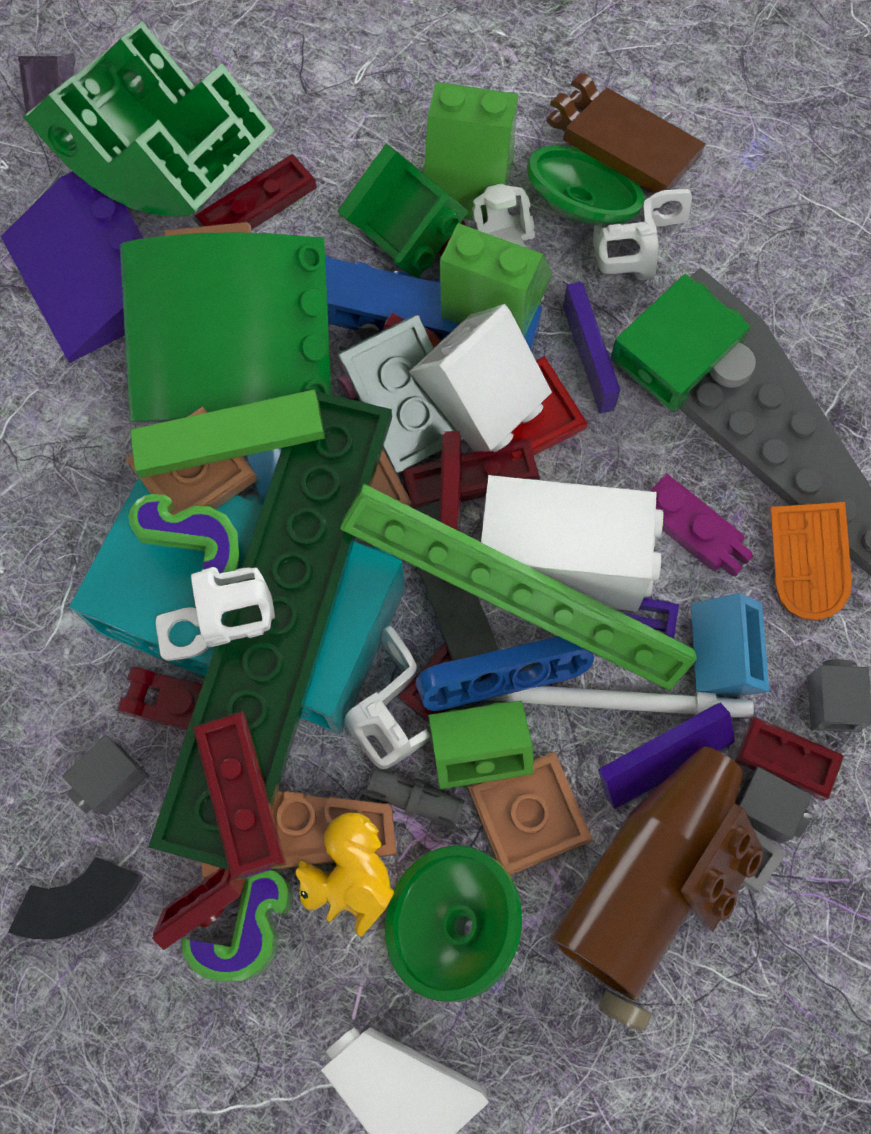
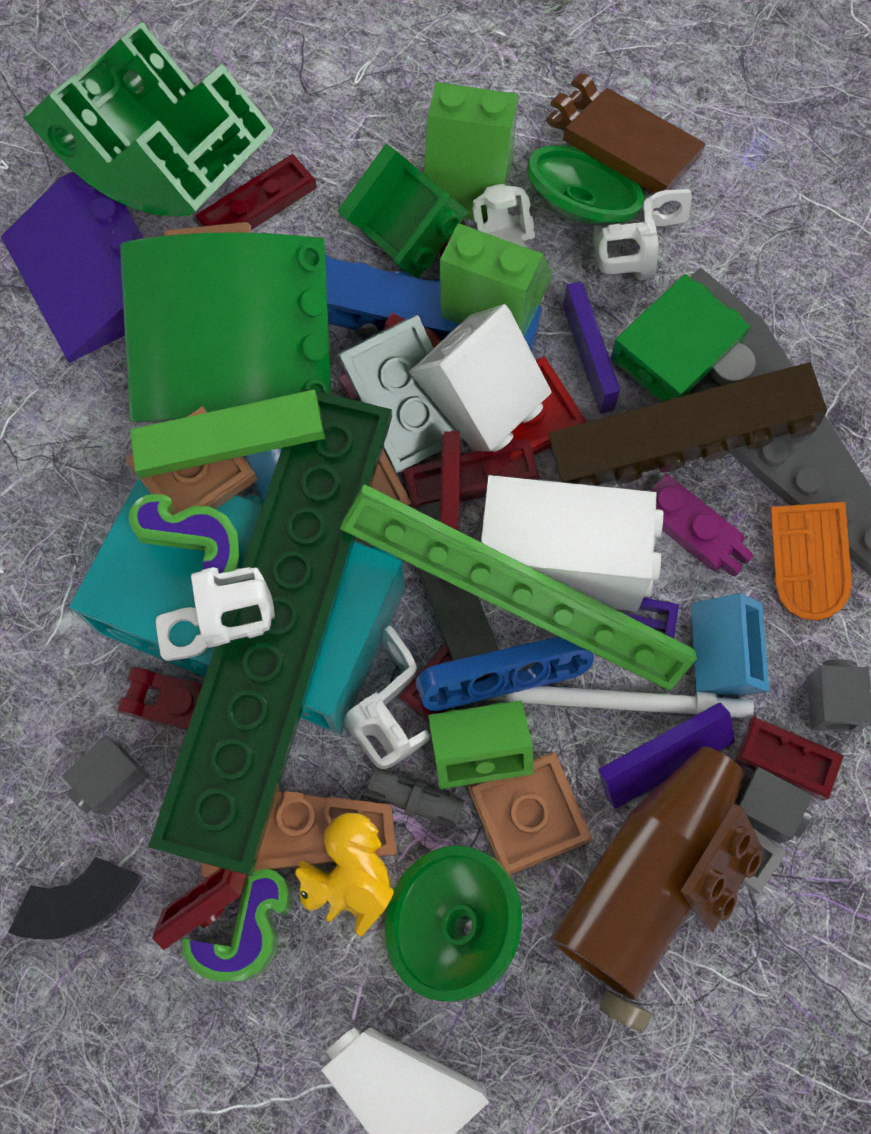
(43, 74): clear purple slope -> none
(239, 796): dark red tile -> none
(690, 428): none -> dark brown brick

